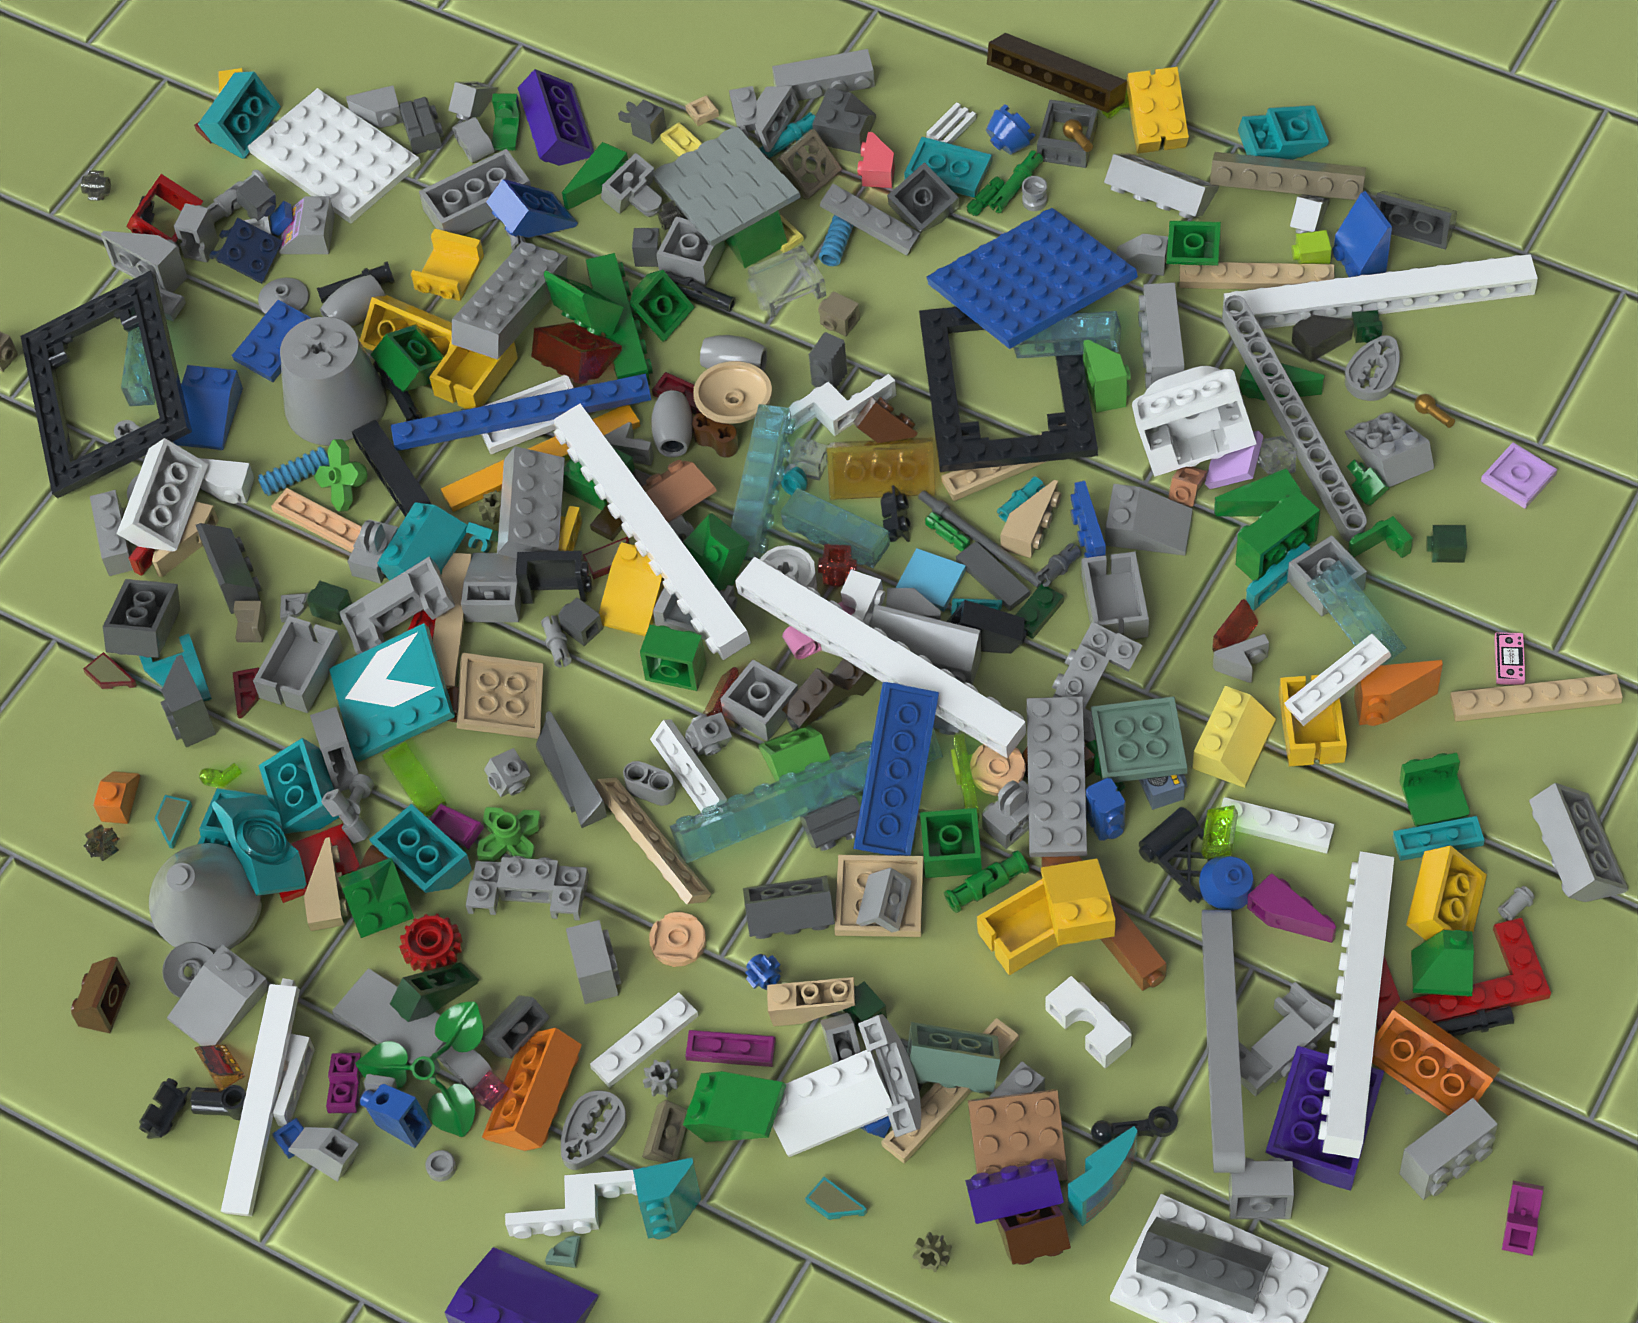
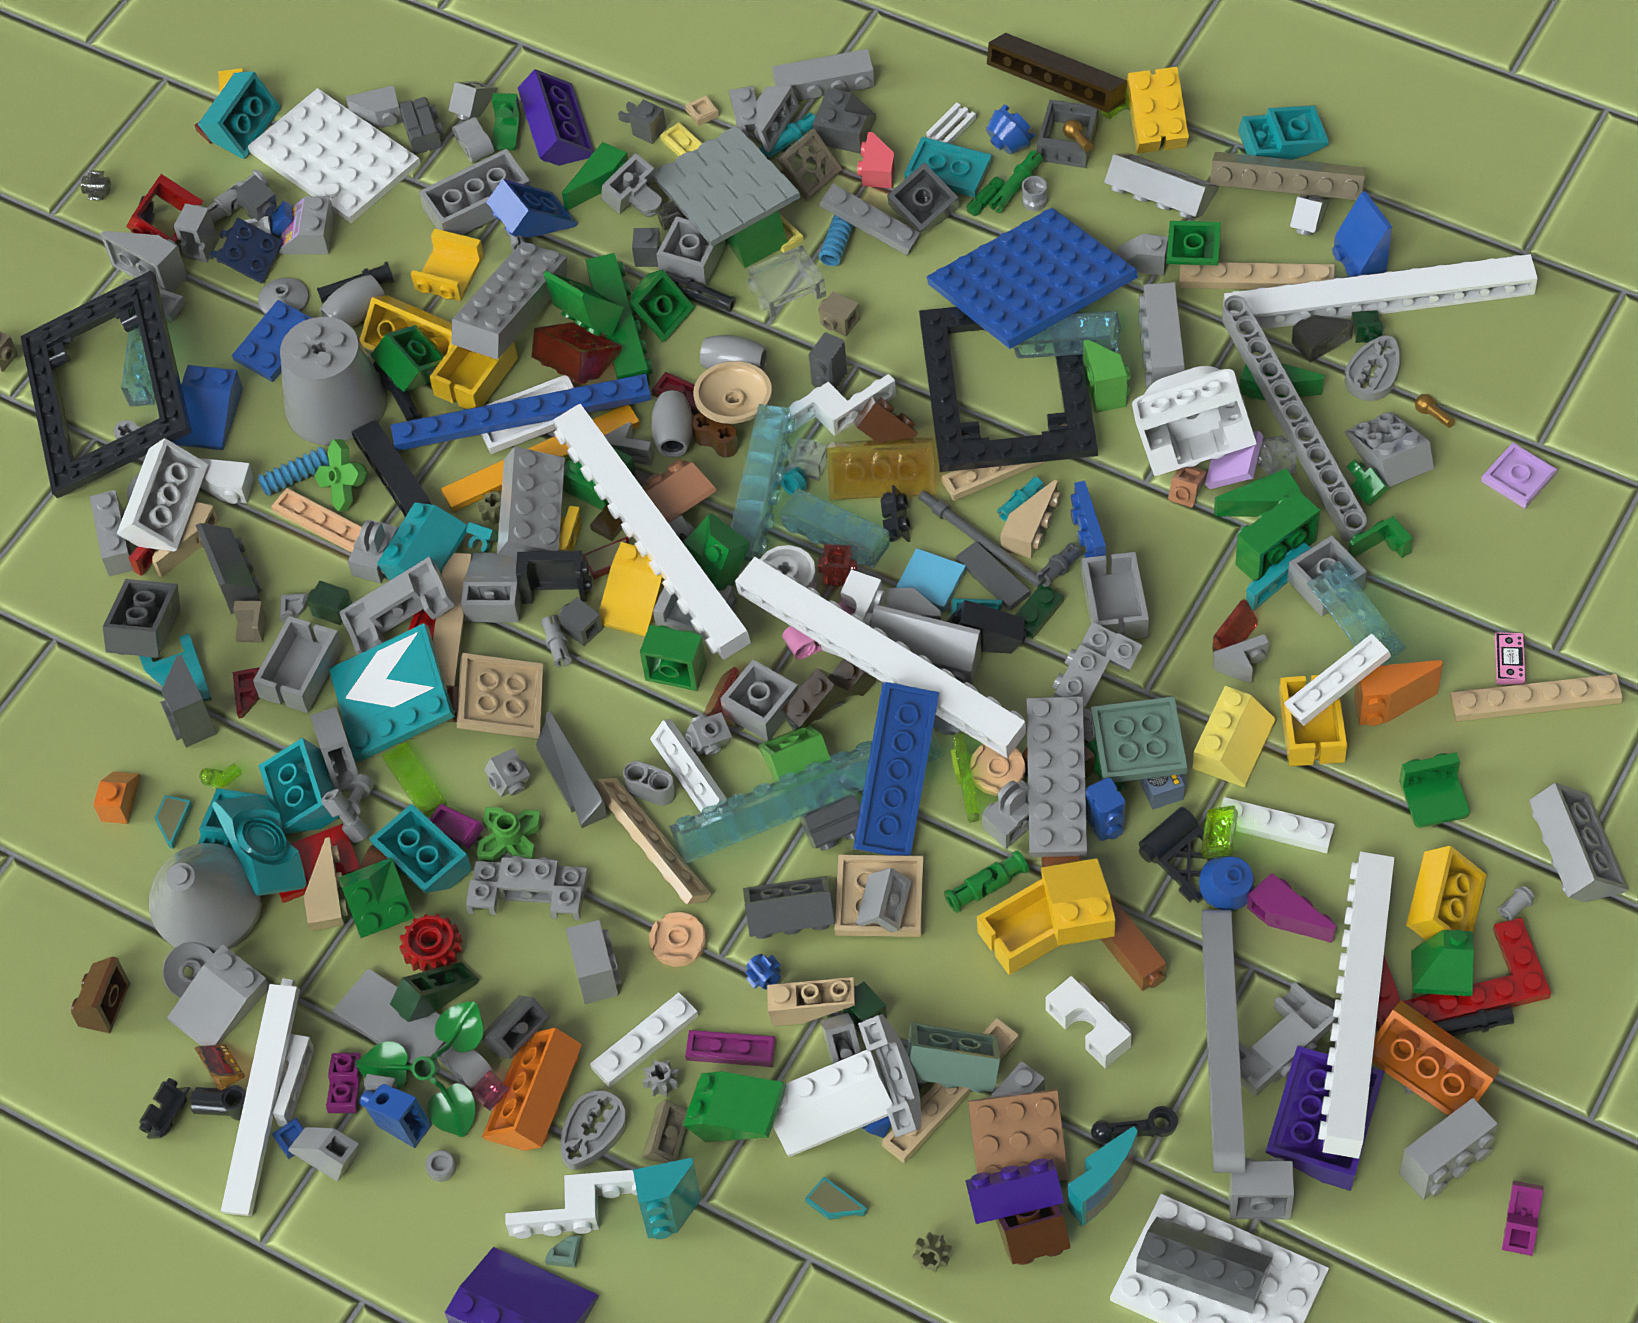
(101, 842): clear smoke gear -> none
(108, 673): tile -> none
(947, 531): green axle -> none
(951, 843): green brick -> none
(1146, 521): light grey slope -> none
(1312, 248): lime brick -> none
(1417, 219): dark grey slope -> none
(1447, 543): clear green brick -> none
(1458, 833): teal plate -> none

